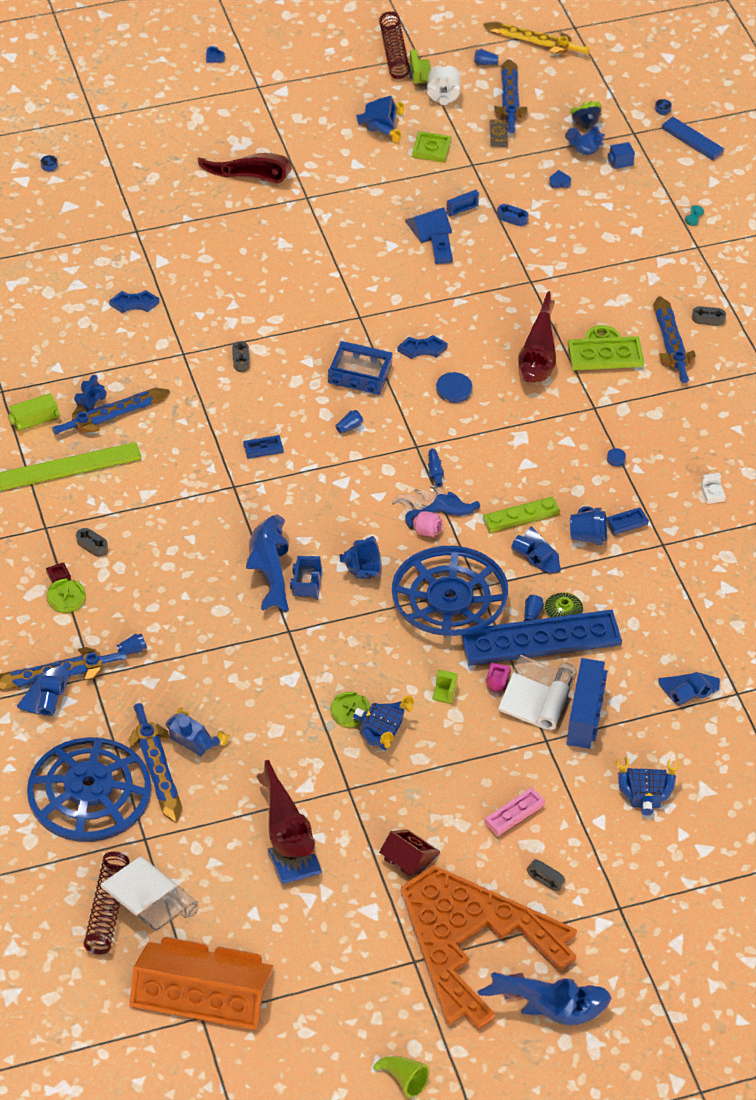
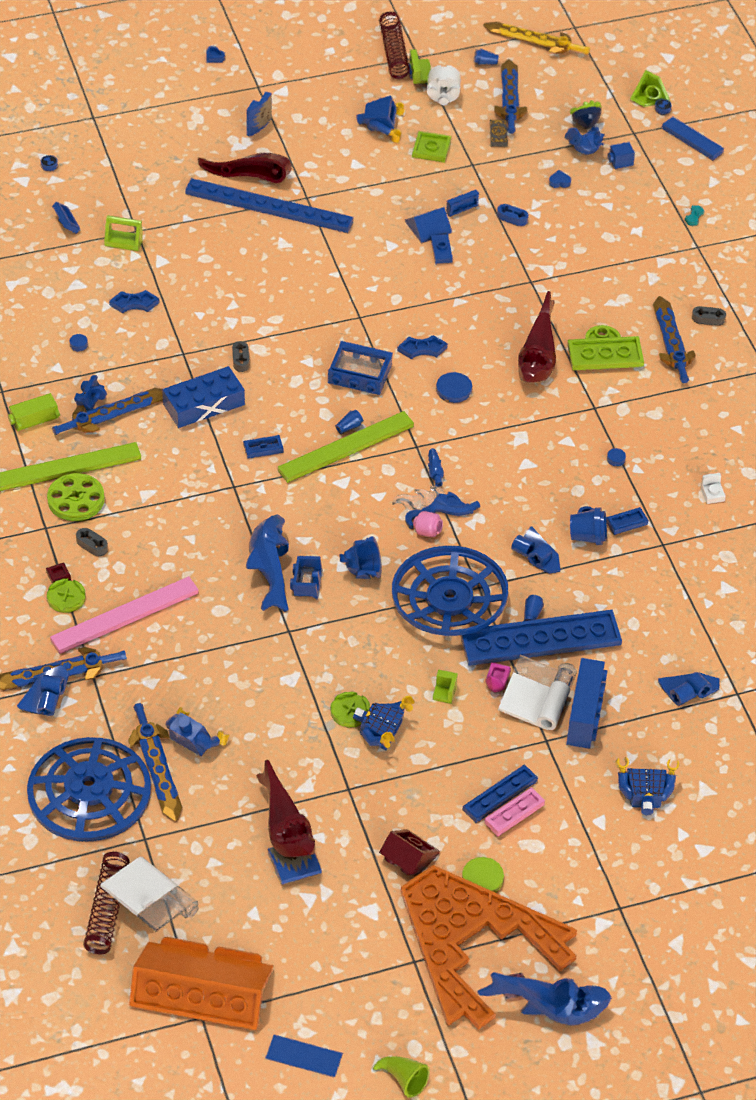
(66, 217): none -> blue plate
(69, 500): none -> lime wedge
(78, 342): none -> blue tile
(122, 239): none -> lime tile
(124, 615): none -> bright pink tile
(132, 644): blue cone -> none
(203, 397): none -> blue brick
(259, 114): none -> blue slope
(269, 205): none -> blue plate
(304, 1055): none -> blue sticker
(345, 446): none -> lime tile
(484, 873): none -> lime tile
(500, 793): none -> blue tile
(521, 514): lime plate -> none
(546, 875): dark grey beam -> none
(555, 605): dish -> none
(649, 90): none -> lime slope

